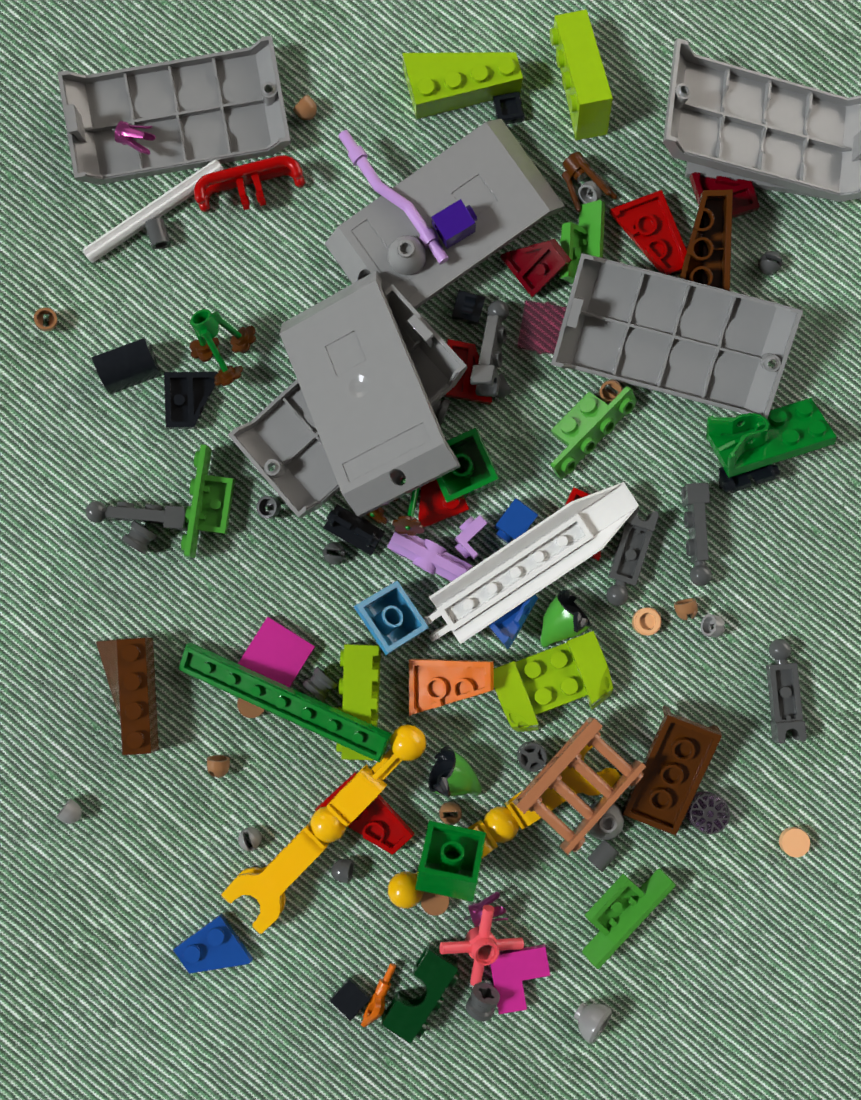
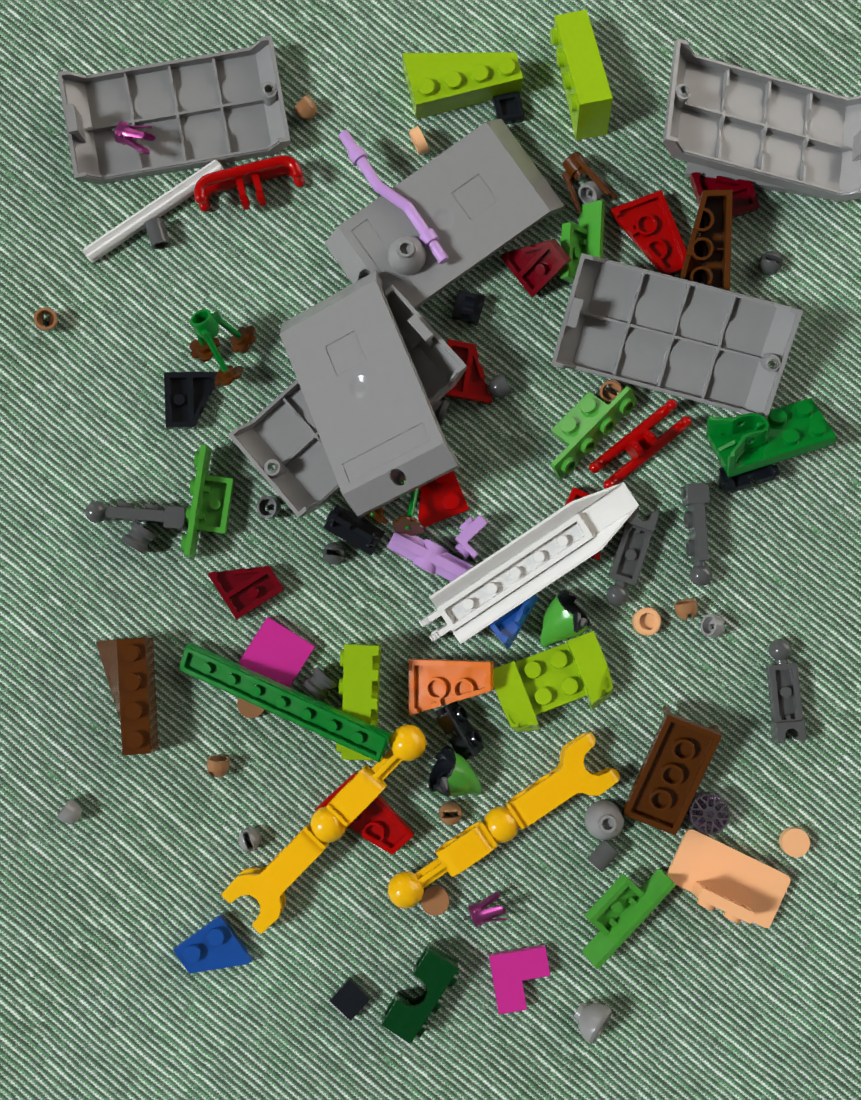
(127, 366): black brick -> none
(246, 588): none -> dark red wing
(343, 870): dark grey hinge -> none
(377, 1002): orange hand -> none
(391, 617): dark azure slope -> none
(419, 141): none -> light nougat tile
(450, 861): green slope -> none
(454, 223): dark purple brick -> none
(455, 718): none -> black hinge
(476, 468): green slope -> none
(481, 945): coral bar -> none
(482, 1001): dark grey wheel -> none
(485, 374): dark grey plate -> none
(514, 521): blue brick -> none
(536, 758): dark grey wheel -> none
(540, 327): clear pink piece -> none
(550, 778): nougat fence -> none
(640, 444): none -> red piece
(728, 879): none -> light nougat bracket

